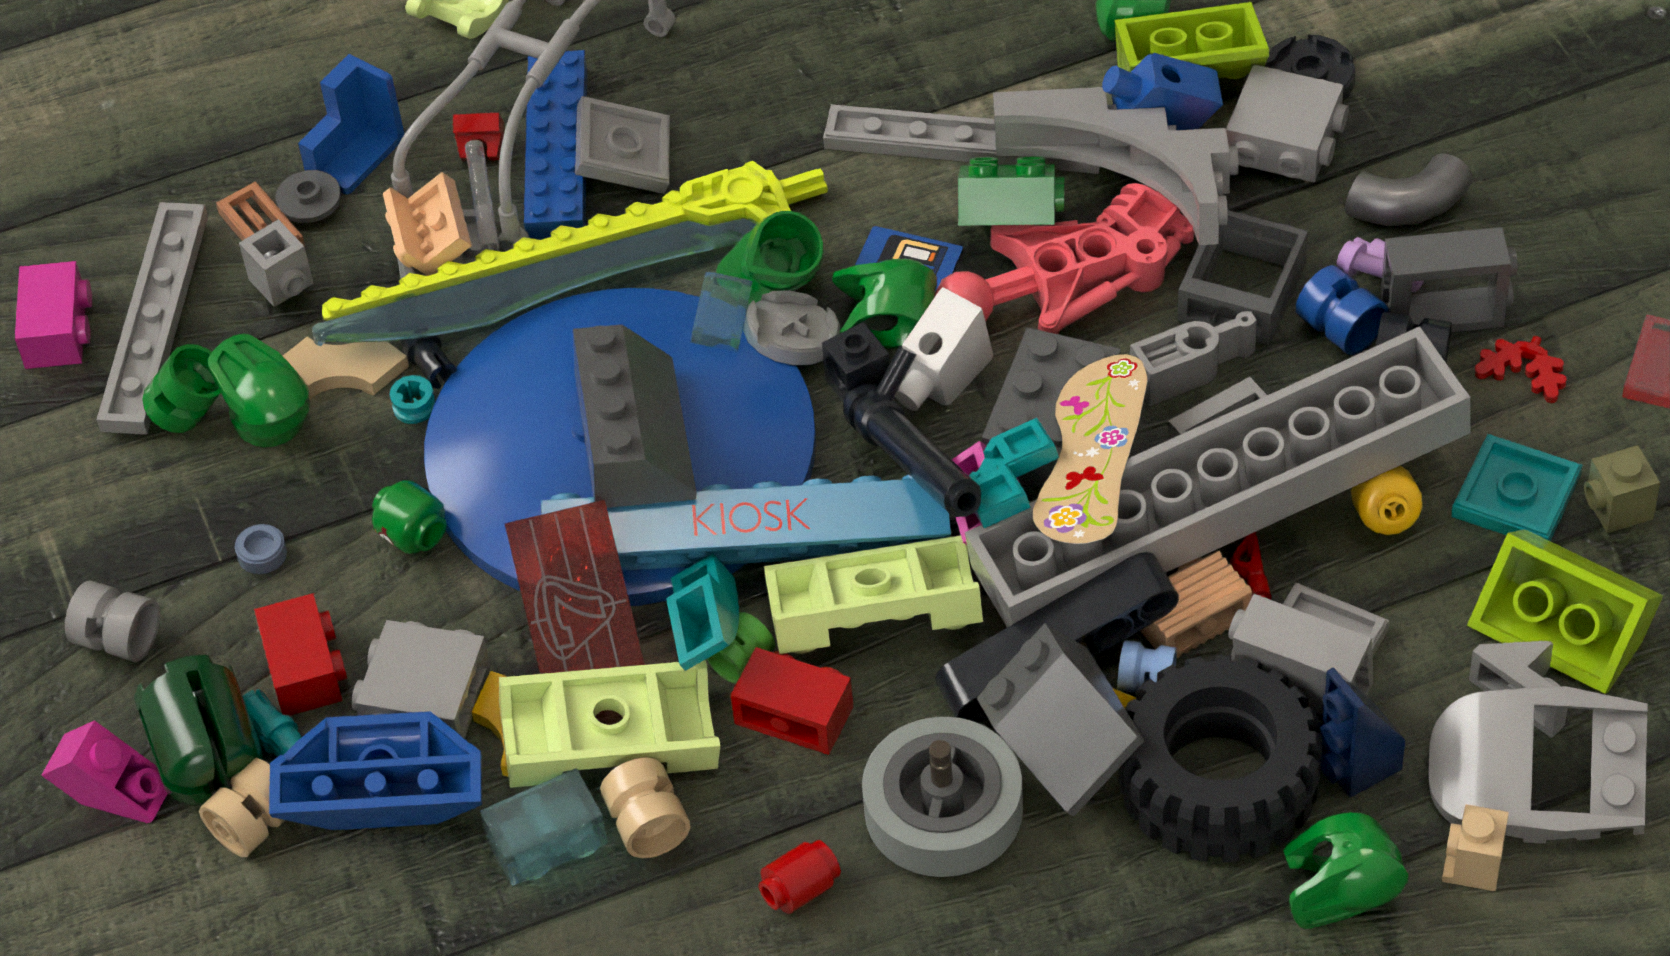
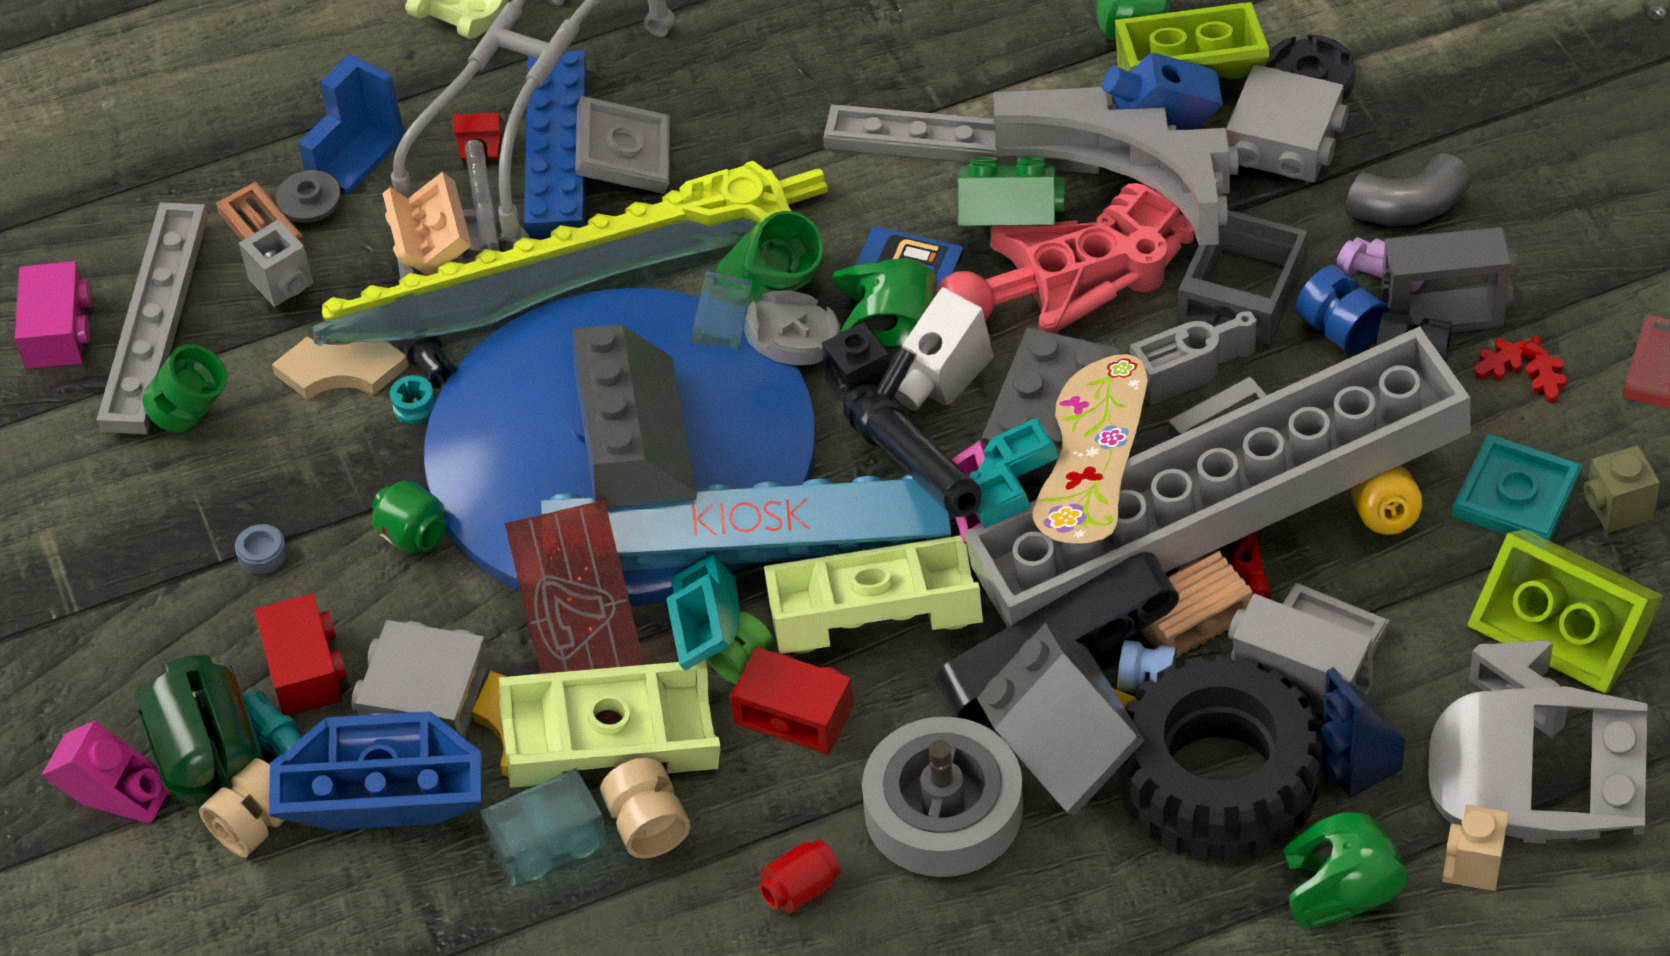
(112, 621): light grey wheel -> none
(261, 389): green helmet -> none

